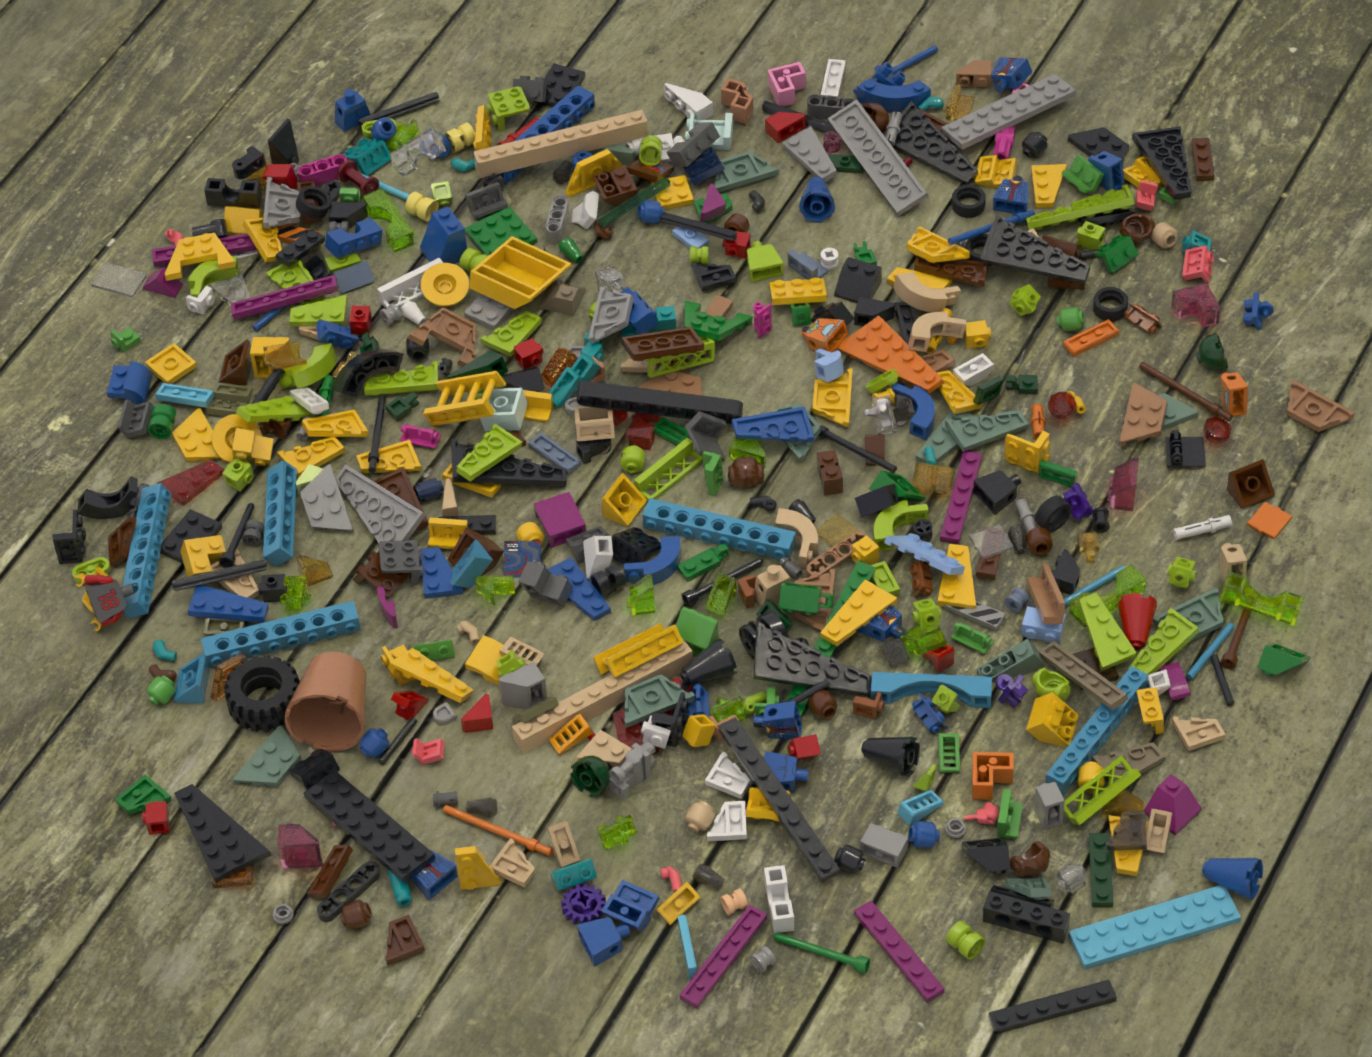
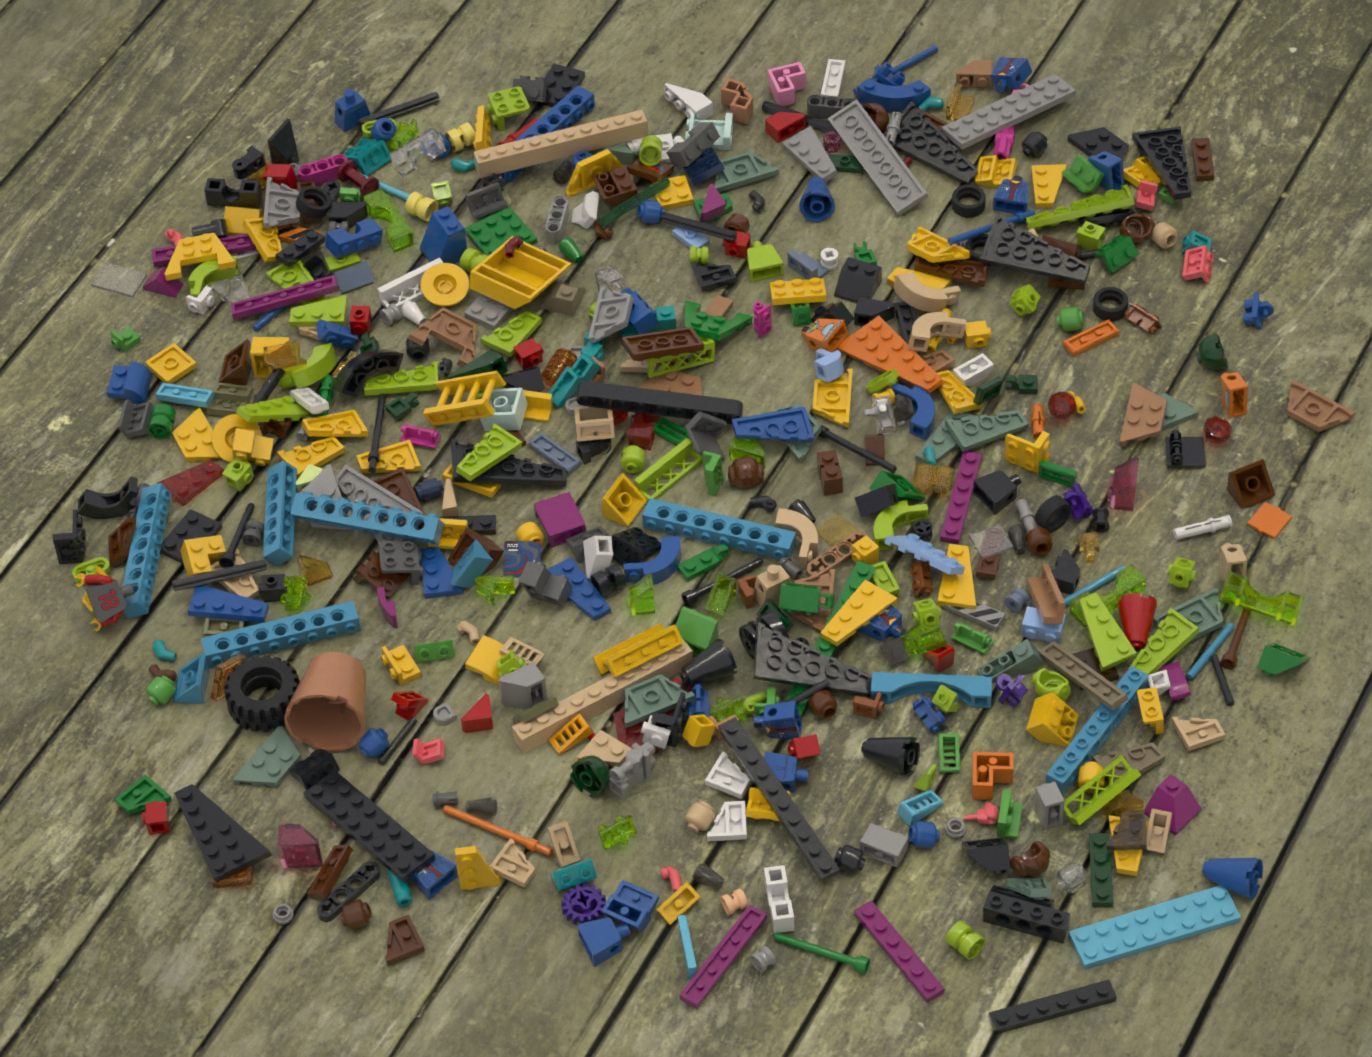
(416, 665): yellow wing -> none
(429, 534): none -> dark azure brick
(511, 244): none -> dark red arm
(1197, 301): clear pink brick -> none
(1214, 408): reddish brown bar -> none

